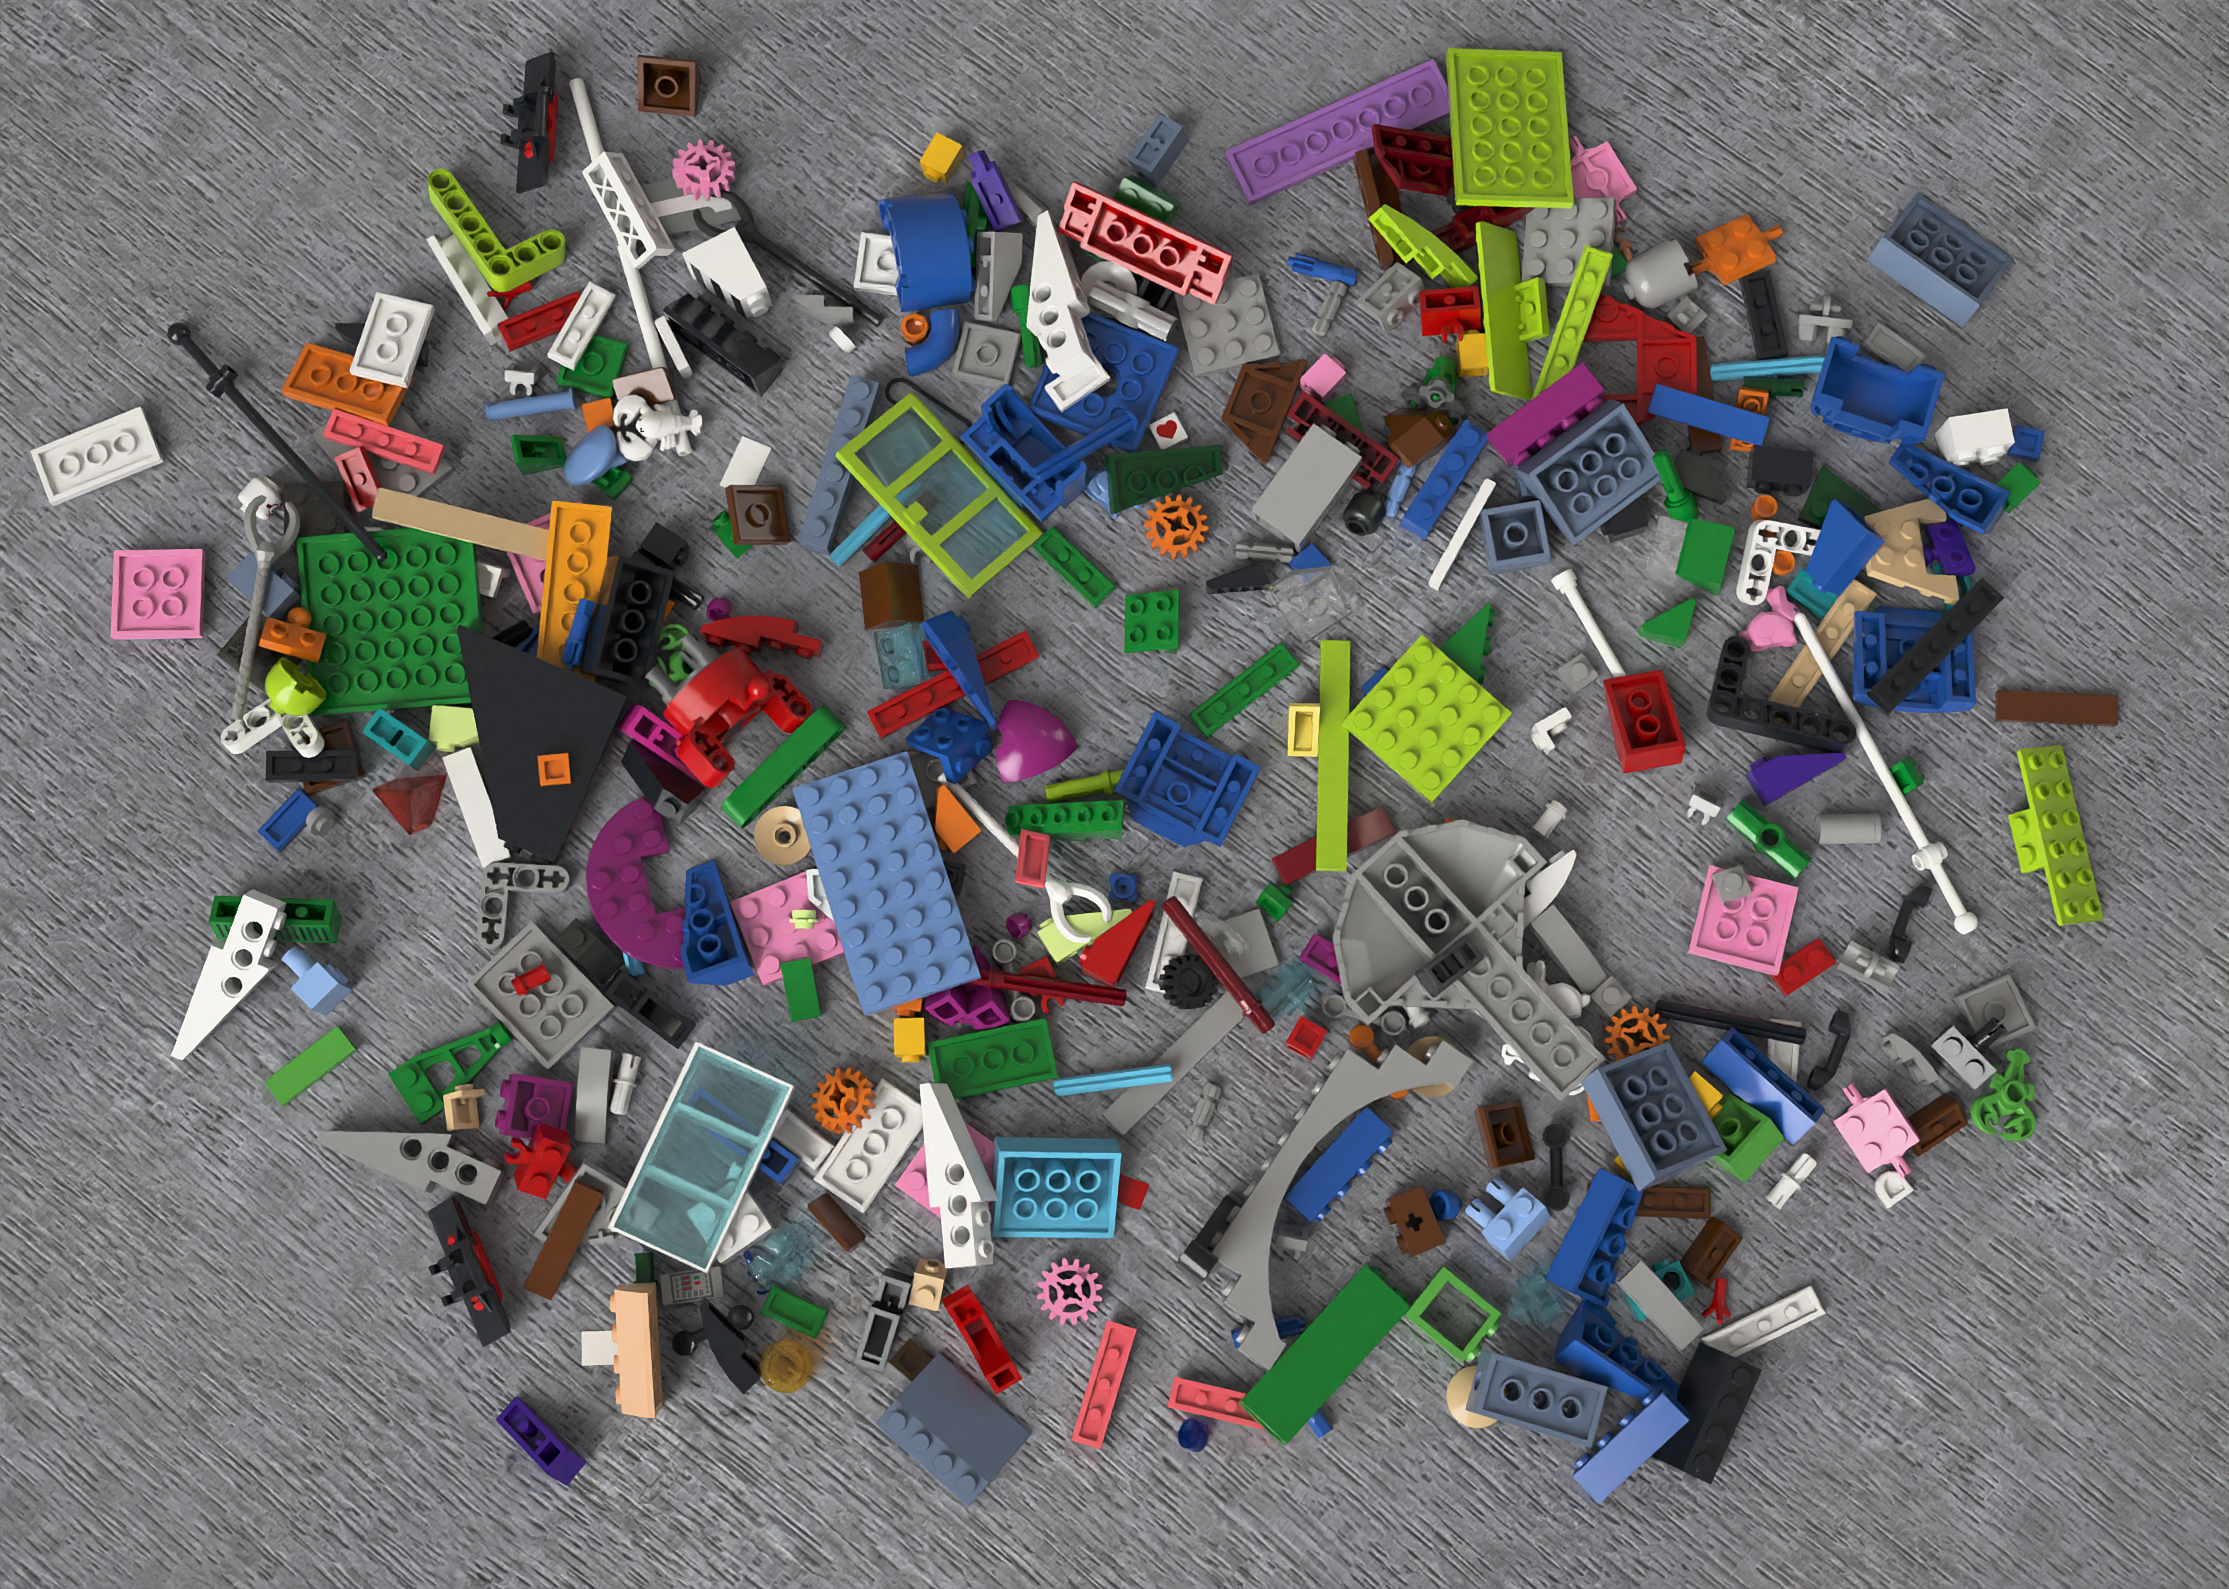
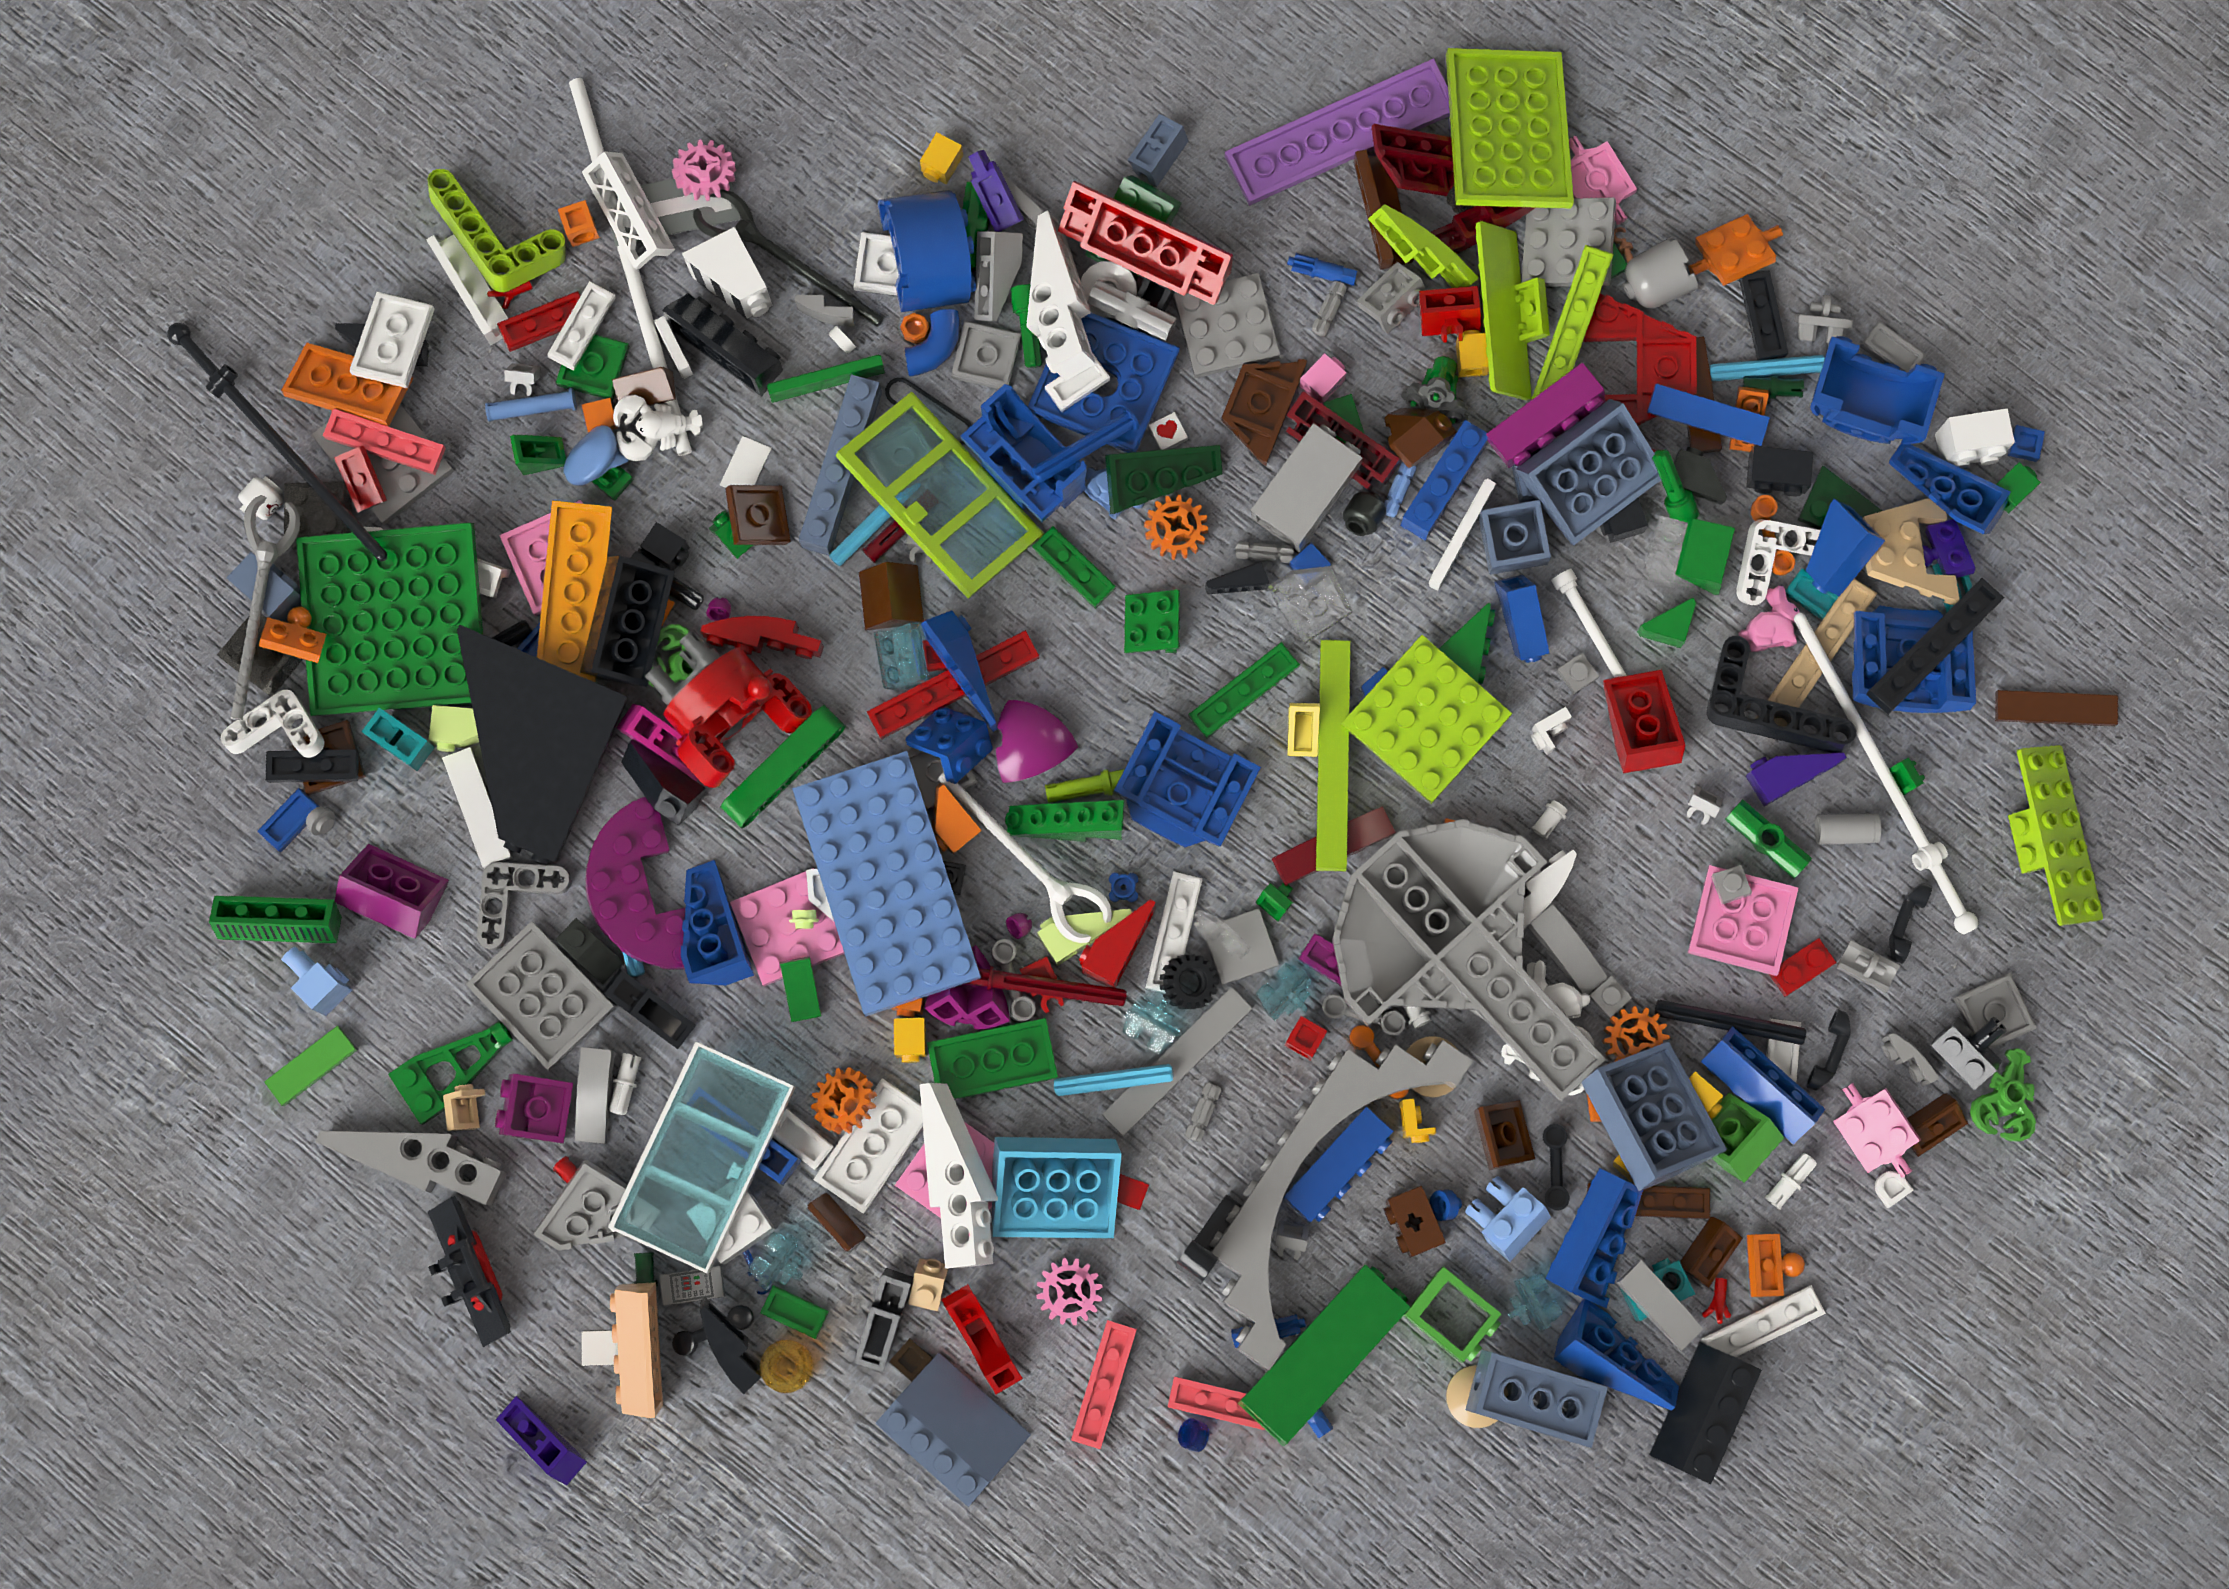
(96, 456): white plate -> none
(158, 594): bright pink plate -> none
(215, 992): white brick -> none
(292, 690): lime cylinder -> none
(390, 890): none -> magenta slope
(412, 800): clear red slope -> none
(460, 524): tan tile -> none
(530, 979): red pin -> none
(536, 123): black piece -> none
(539, 1160): red brick -> none
(554, 769): orange tile -> none
(563, 1239): reddish brown tile -> none
(578, 223): none -> orange brick
(578, 634): blue piece -> none
(668, 85): reddish brown slope -> none
(768, 833): tan dish -> none
(825, 378): none -> green tile
(1032, 858): coral tile -> none
(1162, 1032): none -> clear light blue hips
(1218, 965): dark red axle -> none
(1410, 1118): none -> yellow bracket
(1435, 979): black slope -> none
(1523, 617): none -> blue slope
(1631, 1444): brick -> none
(1686, 316): light grey tile -> none
(1768, 1266): none -> orange plate
(1940, 260): sand blue slope -> none

